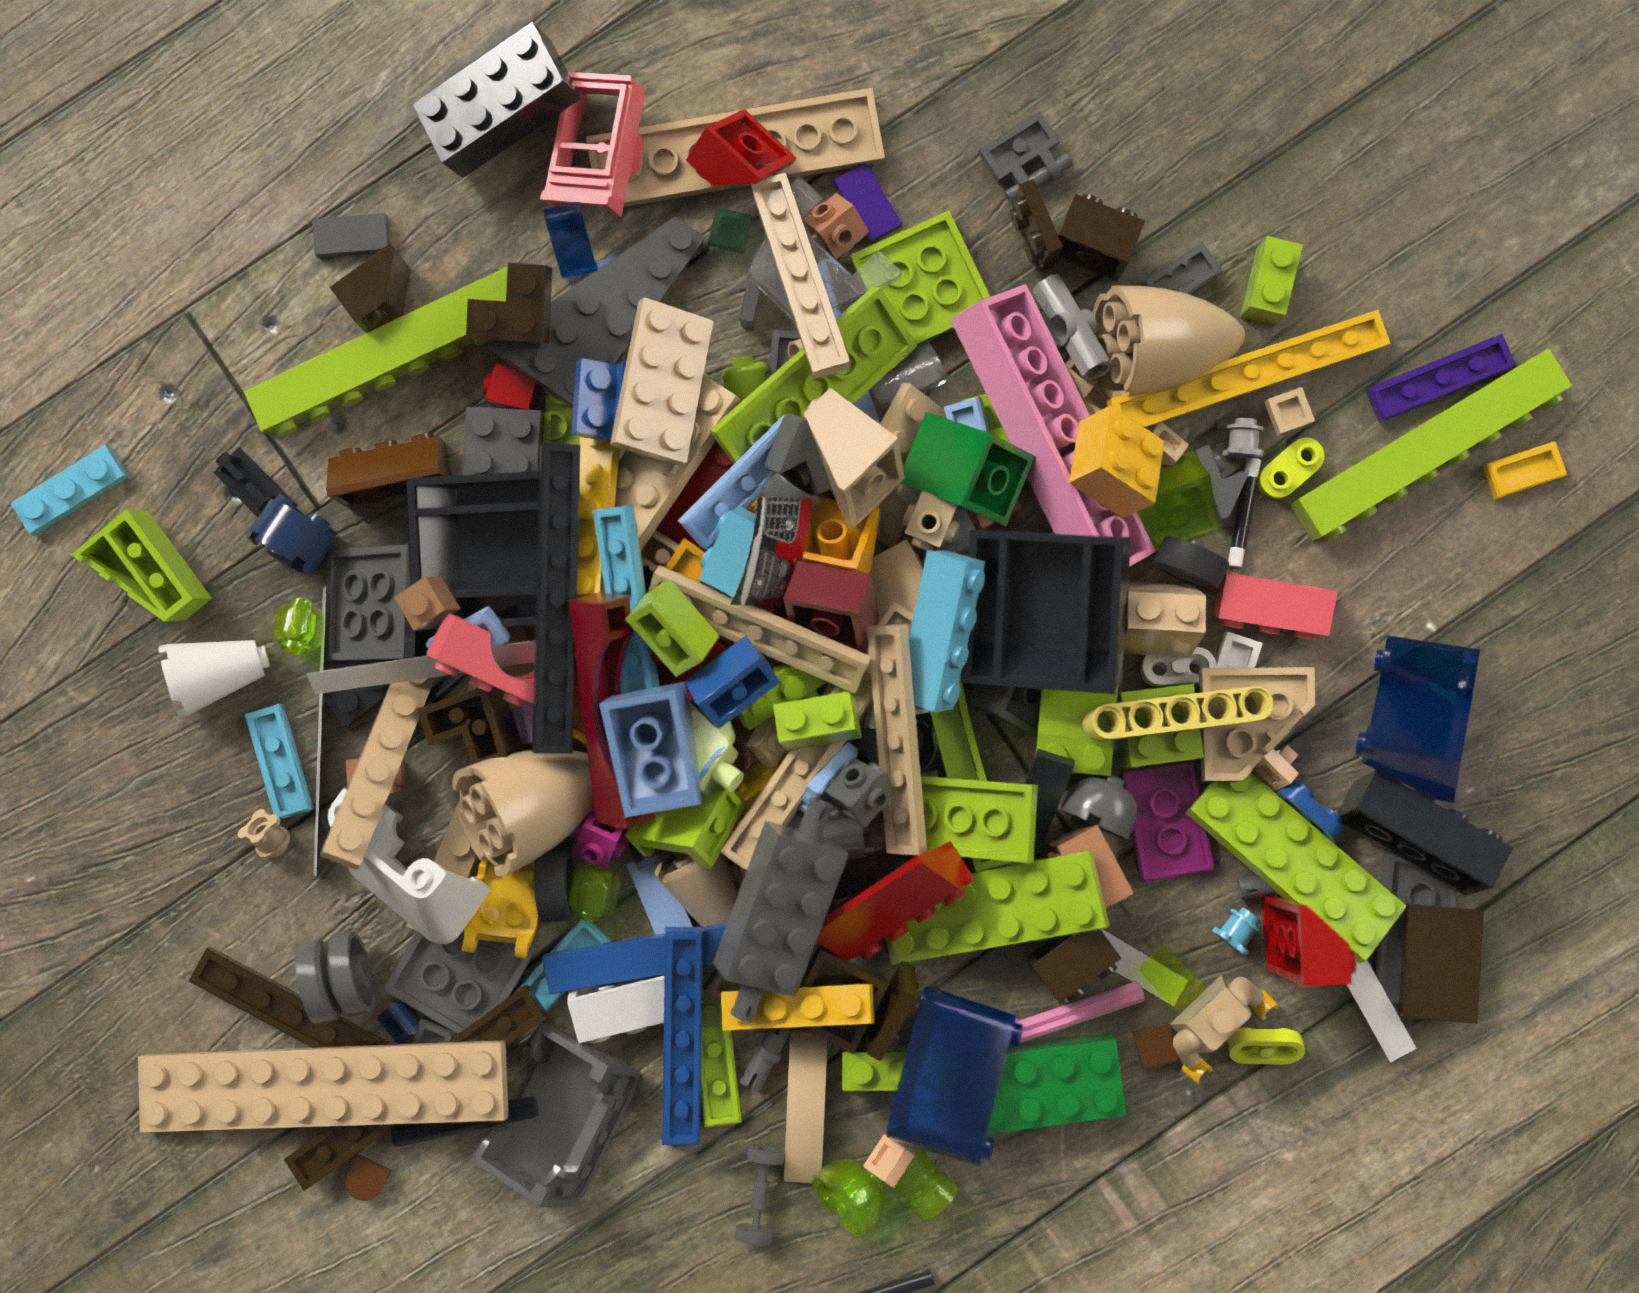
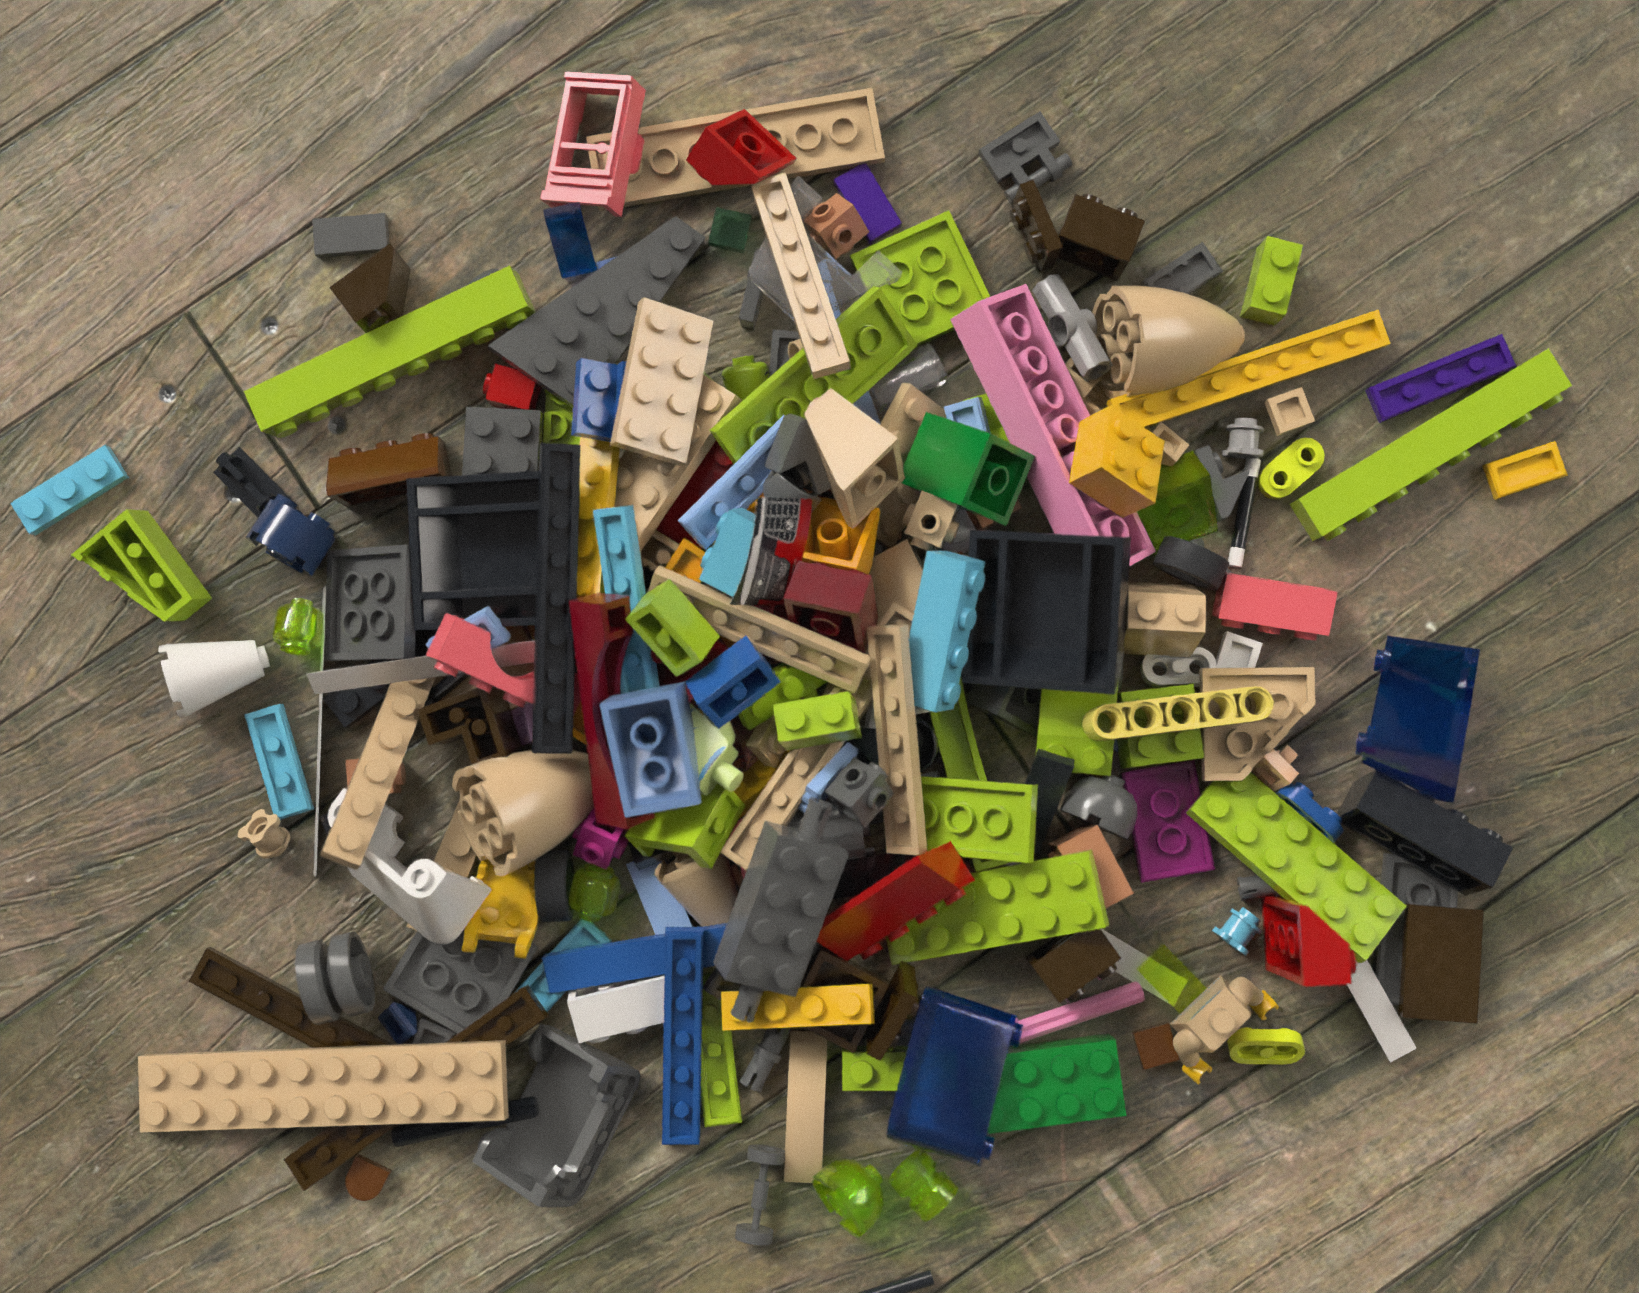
(426, 603): medium nougat brick -> none
(496, 100): brick -> none
(522, 315): dark brown brick -> none
(888, 1161): light nougat plate -> none

